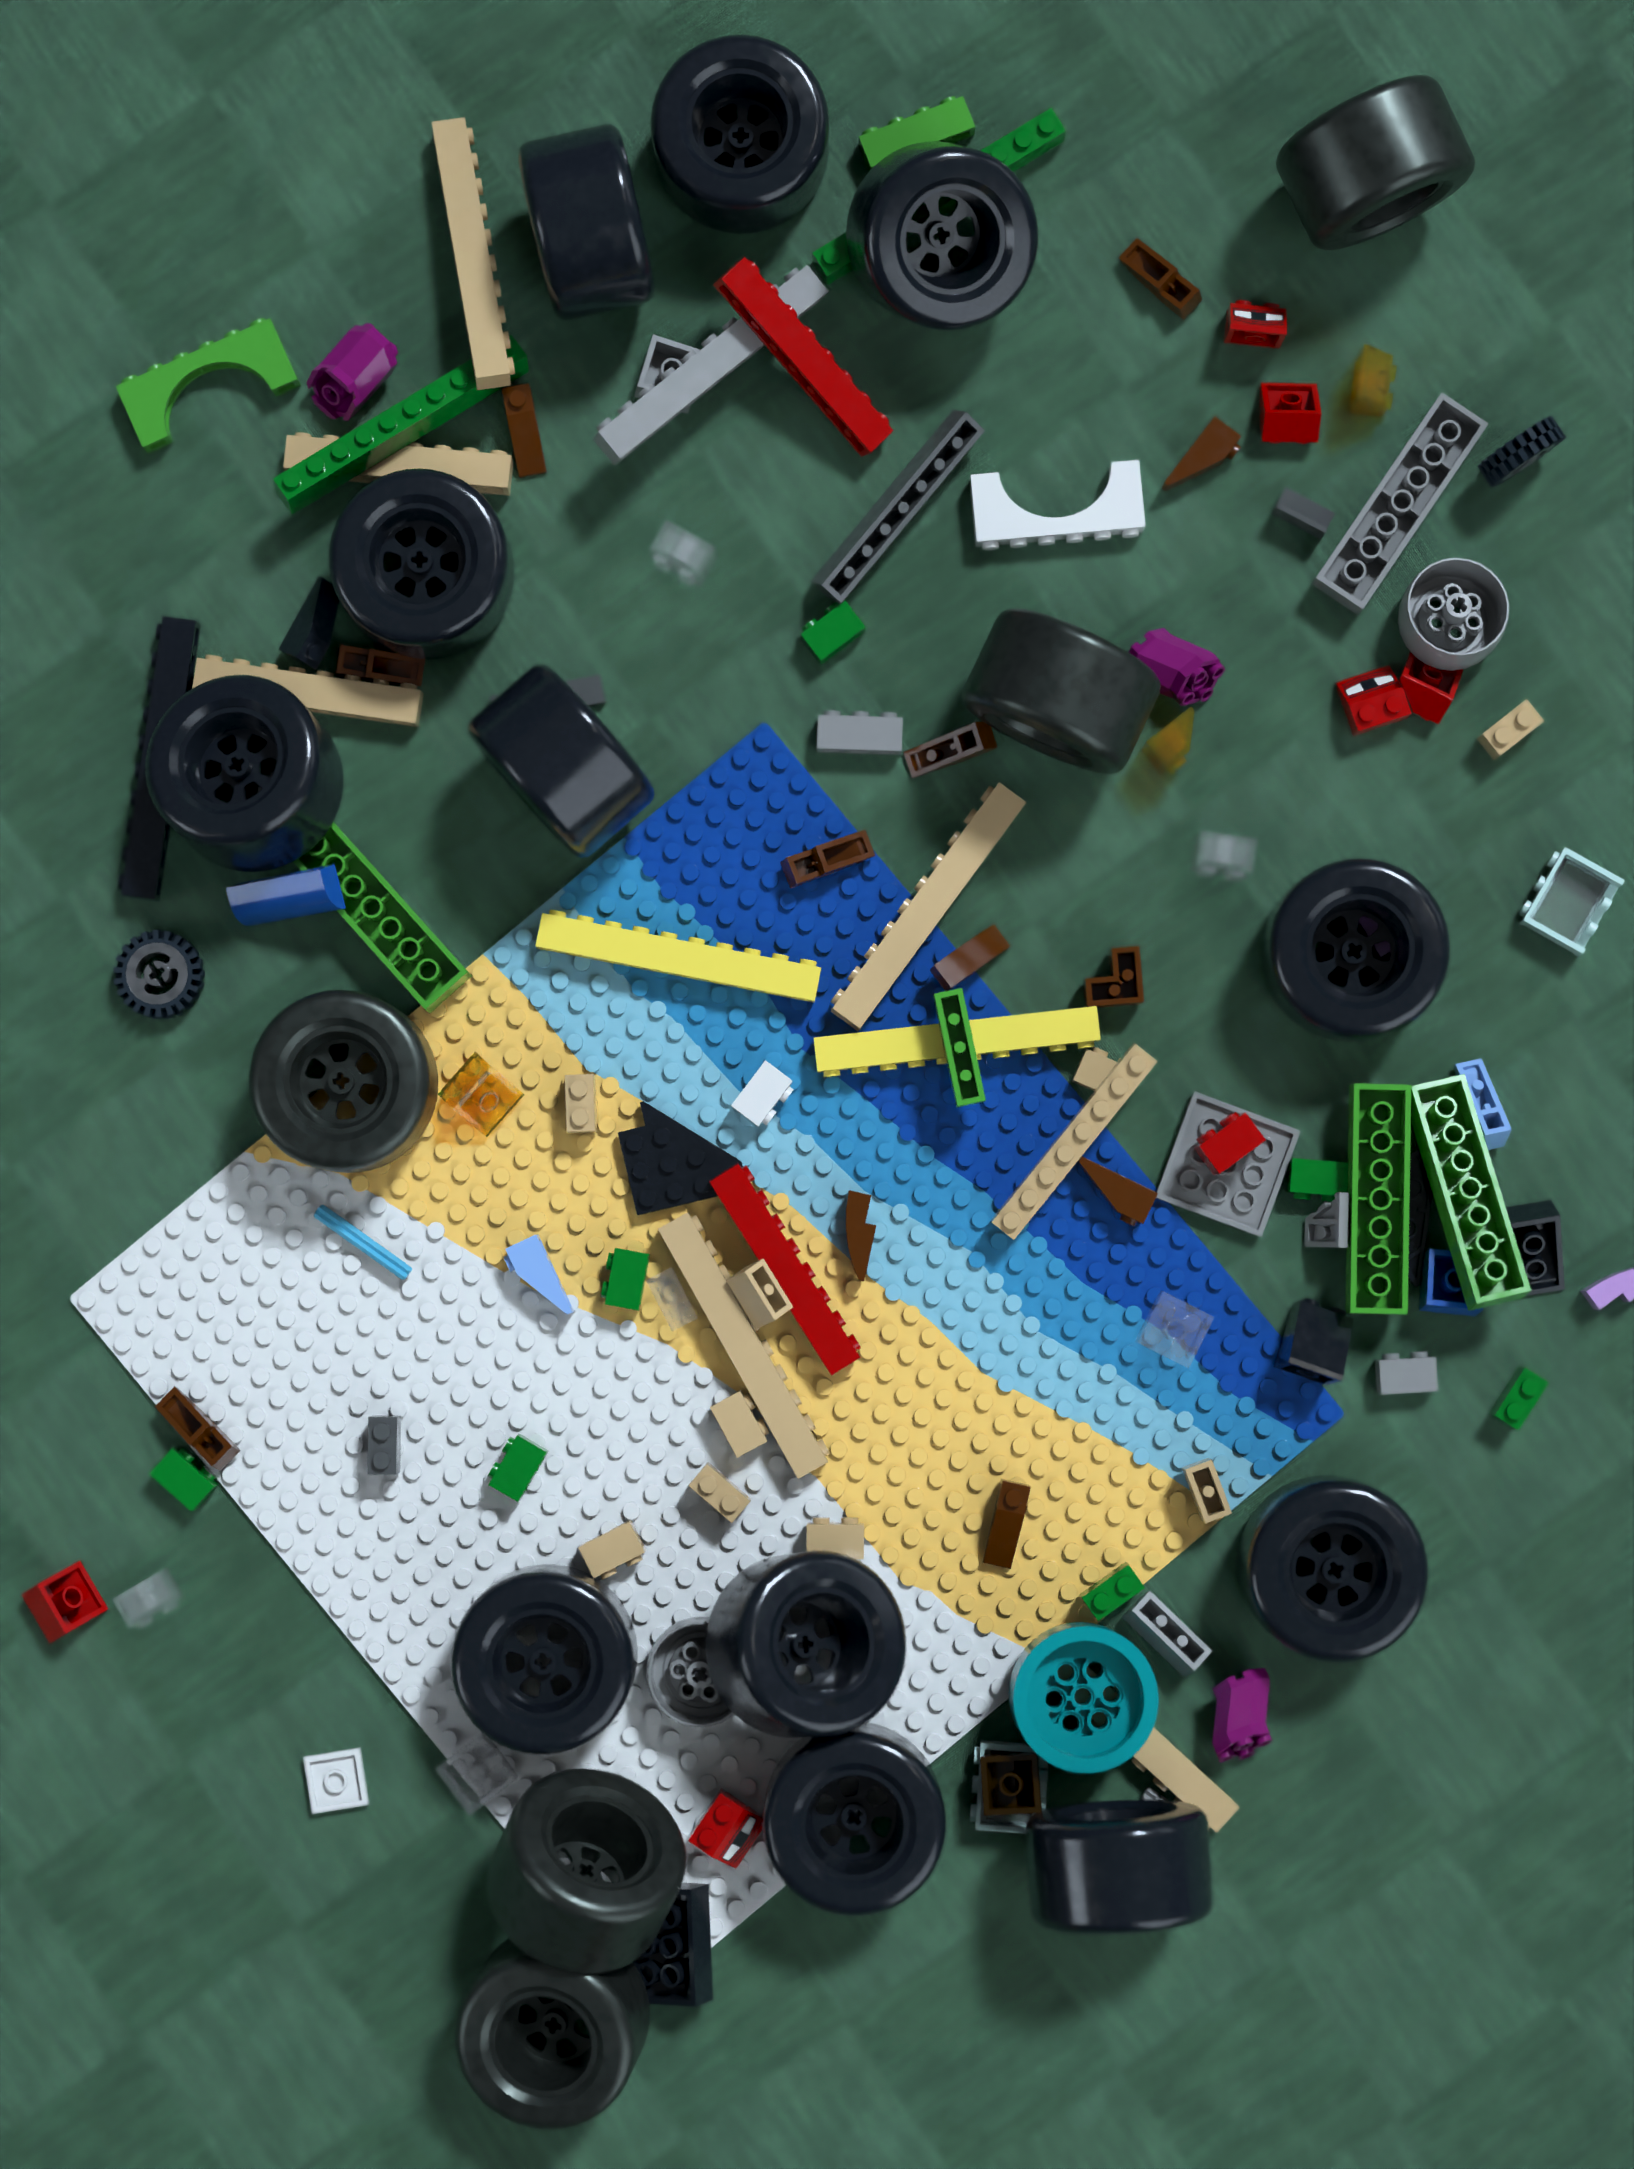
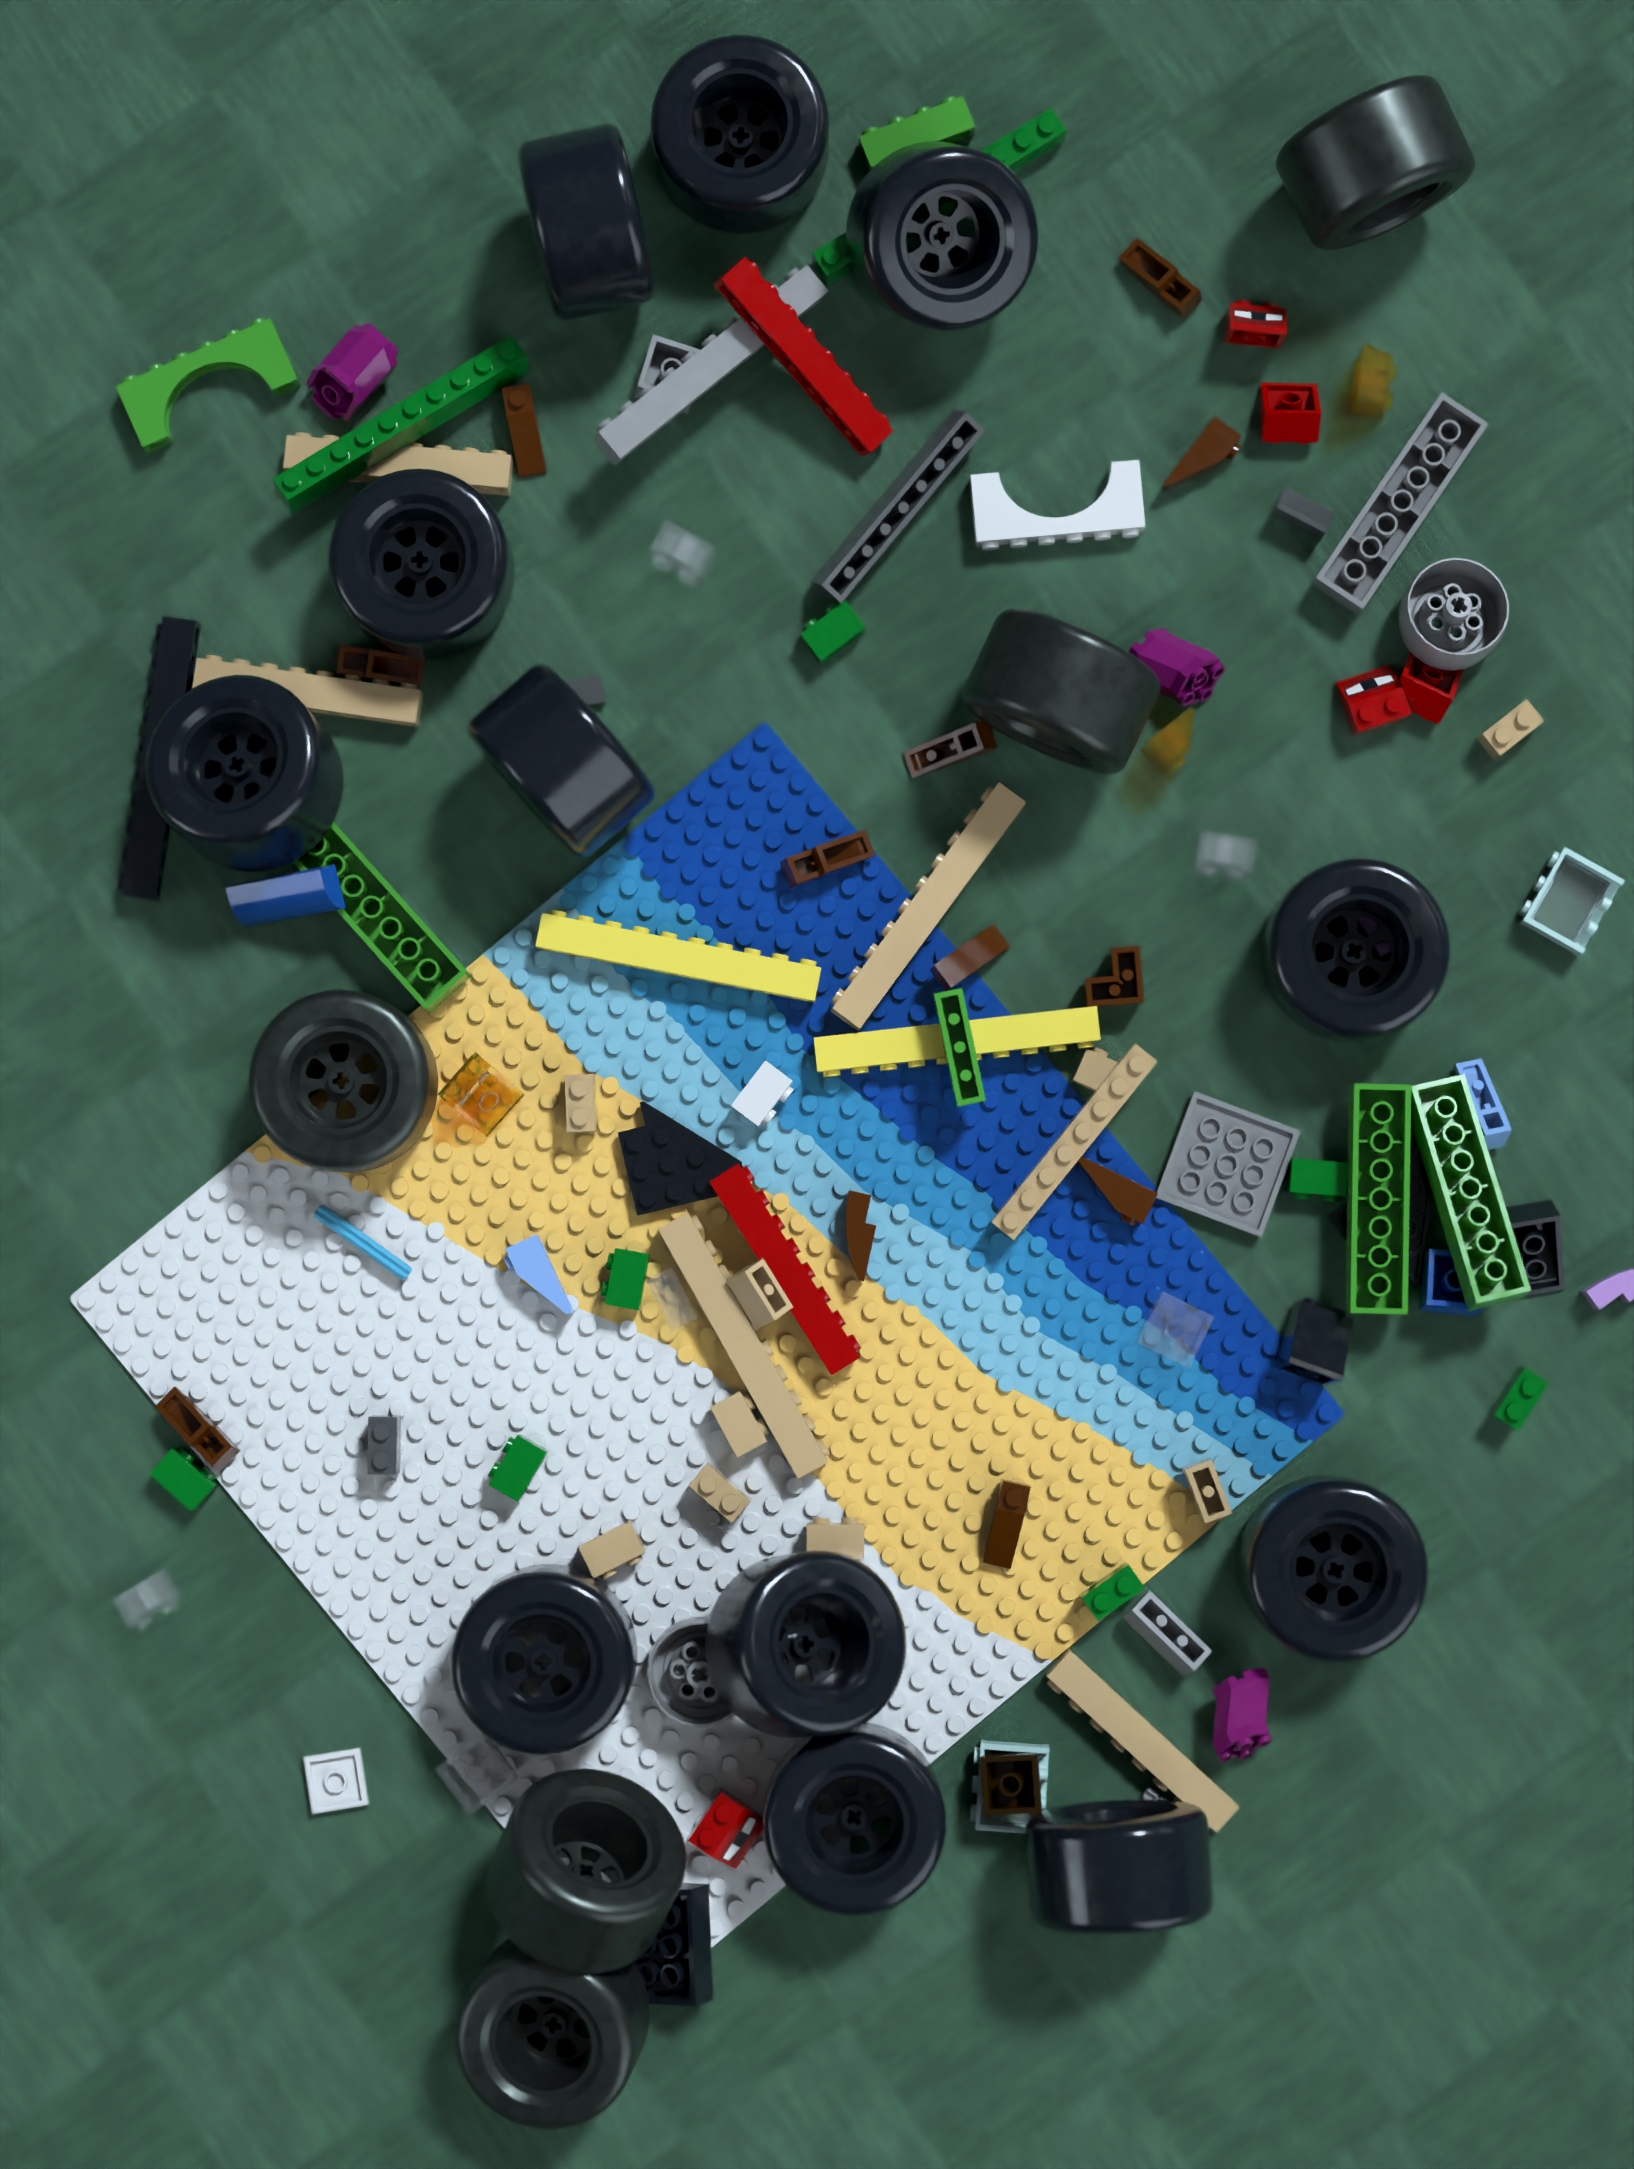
(64, 1601): red slope -> none
(183, 959): wheel -> none
(313, 625): black slope -> none
(471, 253): tan brick -> none
(859, 733): light grey brick -> none
(1128, 1716): teal wheel -> none
(1229, 1143): red brick -> none
(1329, 1224): light grey wing -> none
(1406, 1375): light grey brick -> none
(1521, 451): black wheel -> none

